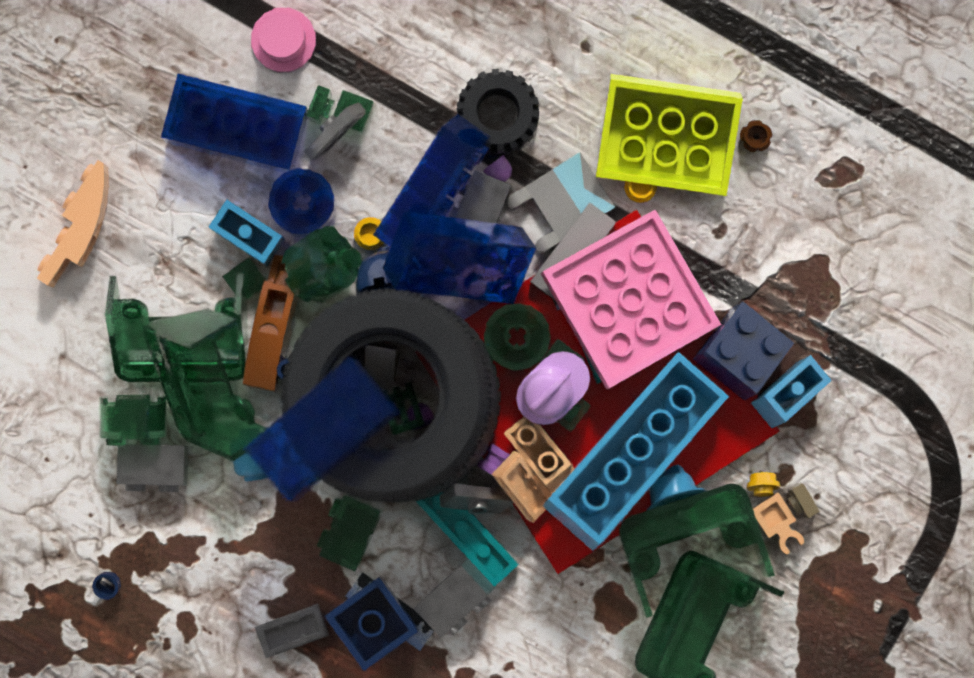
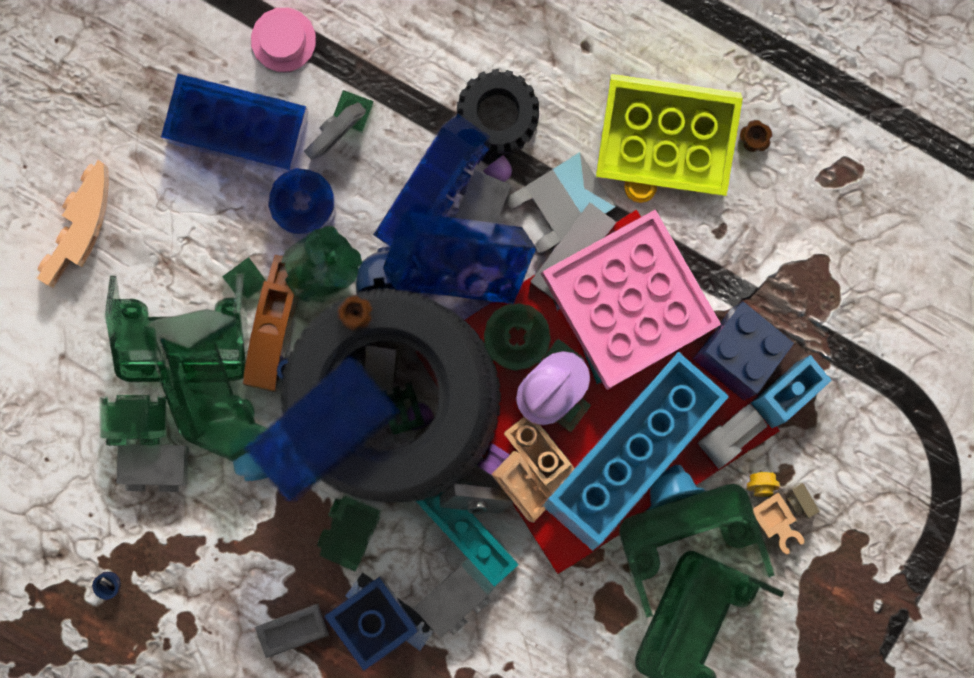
(246, 232): dark azure brick -> none
(321, 105): clear green plate -> none
(355, 303): none -> reddish brown plate
(364, 234): yellow plate -> none
(725, 441): none -> light grey piece

